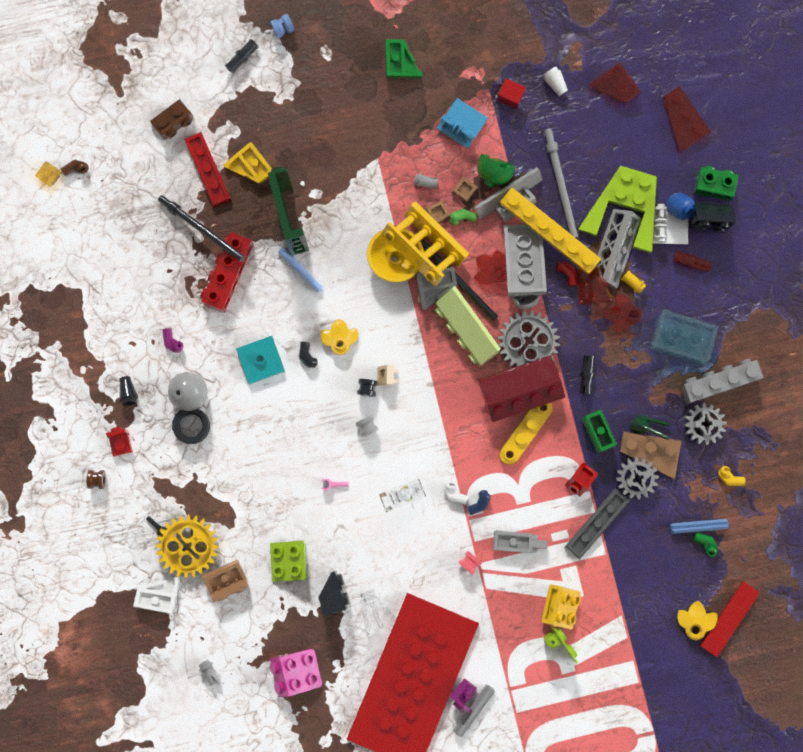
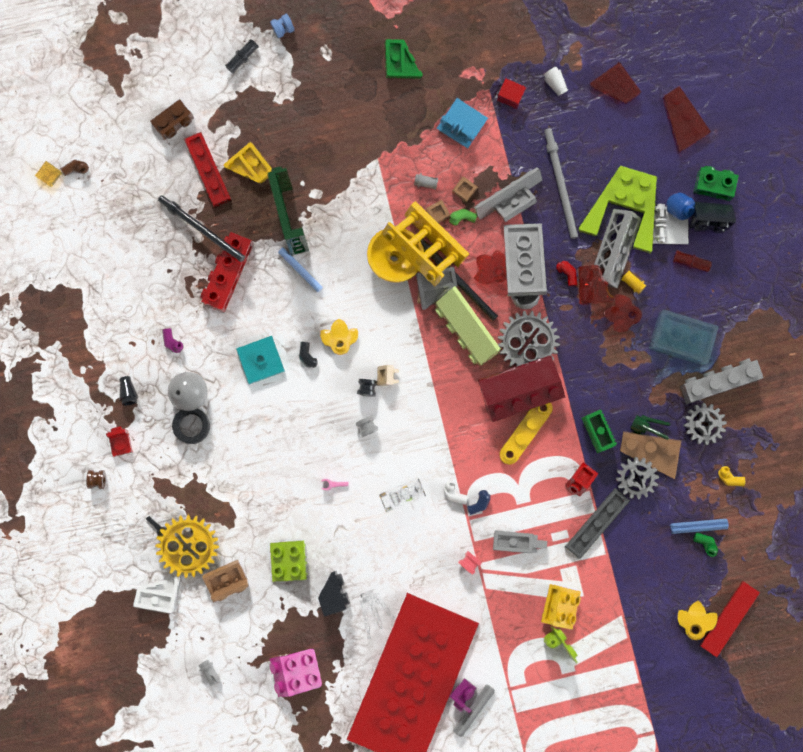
(494, 170): green cylinder -> none
(550, 231): yellow plate -> none
(587, 374): black pin -> none

